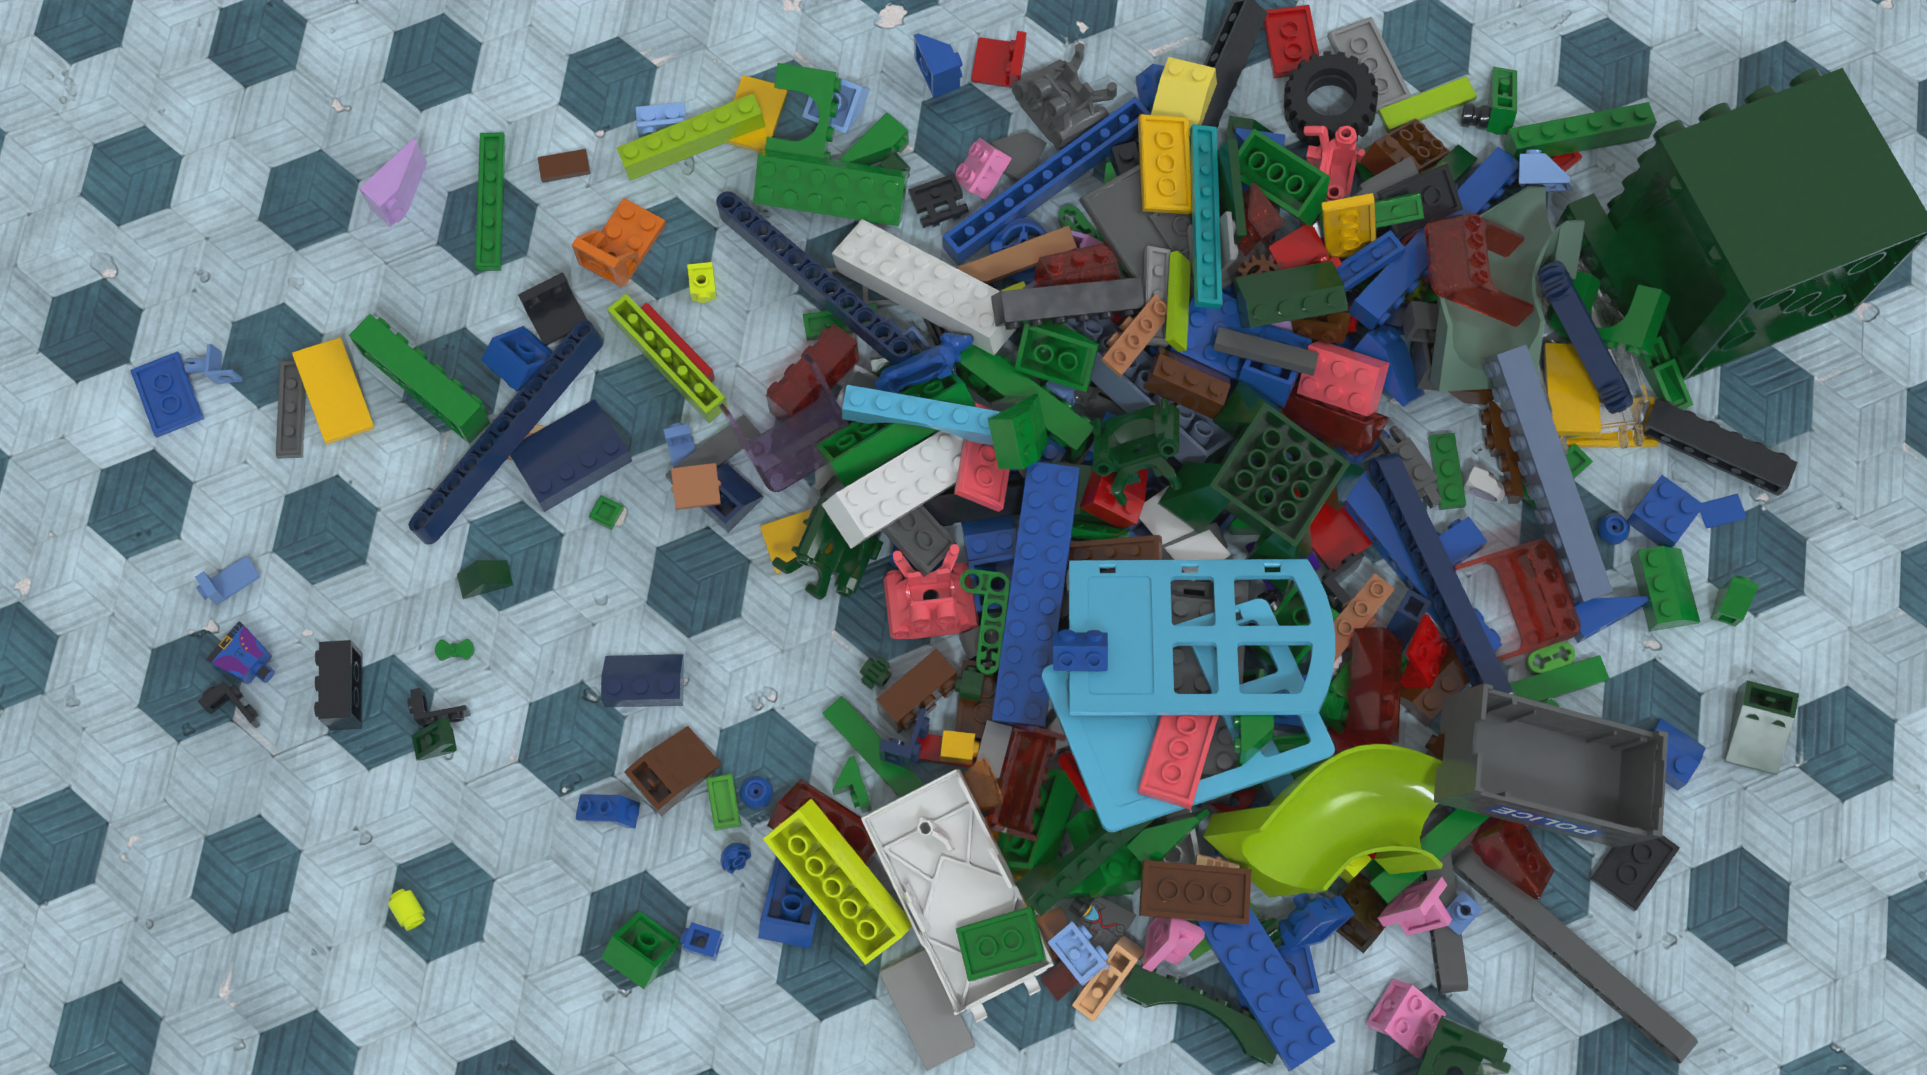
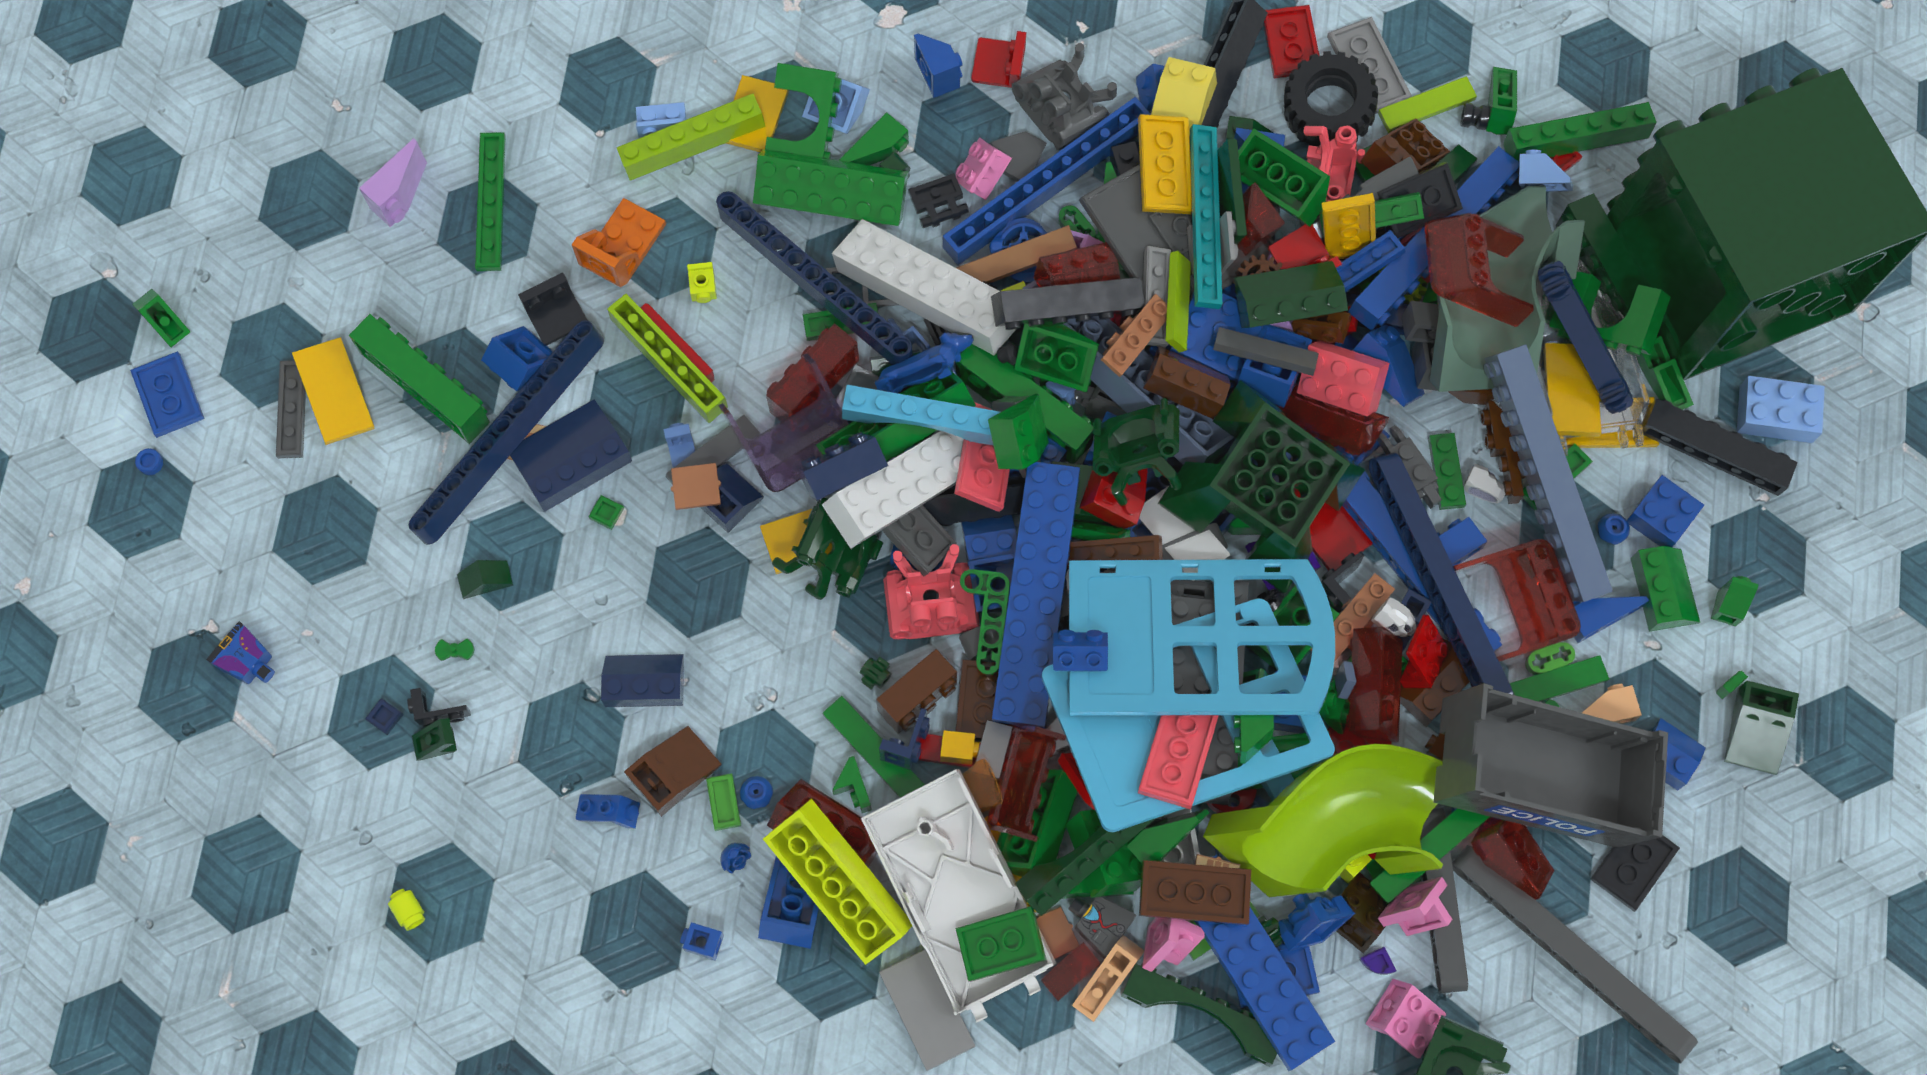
(149, 461): none -> blue tile
(161, 317): none -> green slope
(211, 366): medium blue bracket -> none
(217, 696): black bracket -> none
(228, 581): medium blue bracket -> none
(339, 685): black brick -> none
(384, 716): none -> dark blue tile
(563, 165): reddish brown tile -> none
(641, 949): green slope -> none
(841, 465): none -> dark blue brick
(970, 684): dark green plate -> none
(1008, 354): none -> black piece
(1079, 953): light blue bracket -> none
(1345, 679): none -> sand blue tile
(1379, 962): none -> dark purple tile
(1395, 618): none -> white rock
(1463, 912): medium blue bracket -> none
(1616, 705): none -> light nougat slope
(1722, 511): blue sticker -> none
(1731, 684): none -> green tile
(1780, 409): none -> light blue brick

